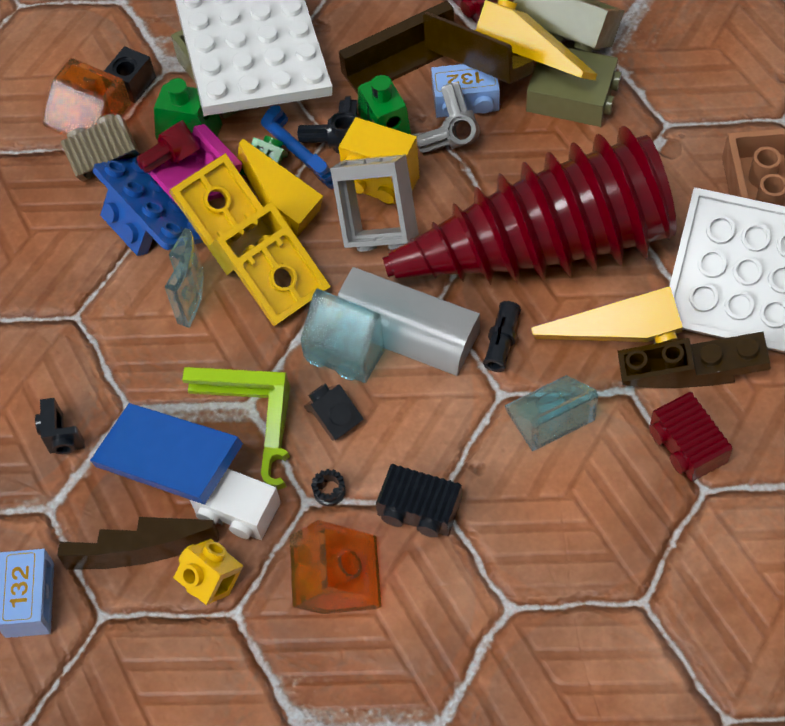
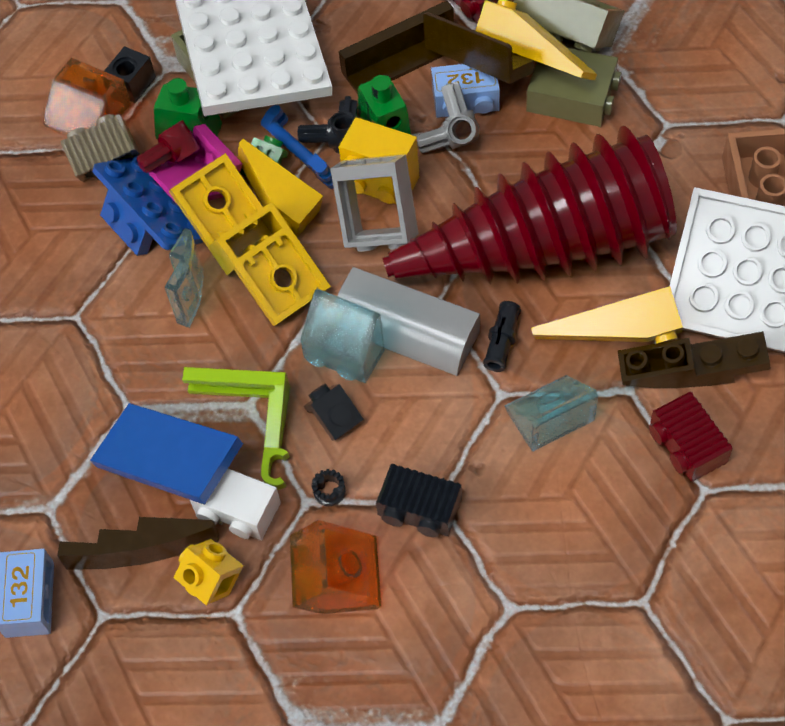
(52, 431): black bracket -> none

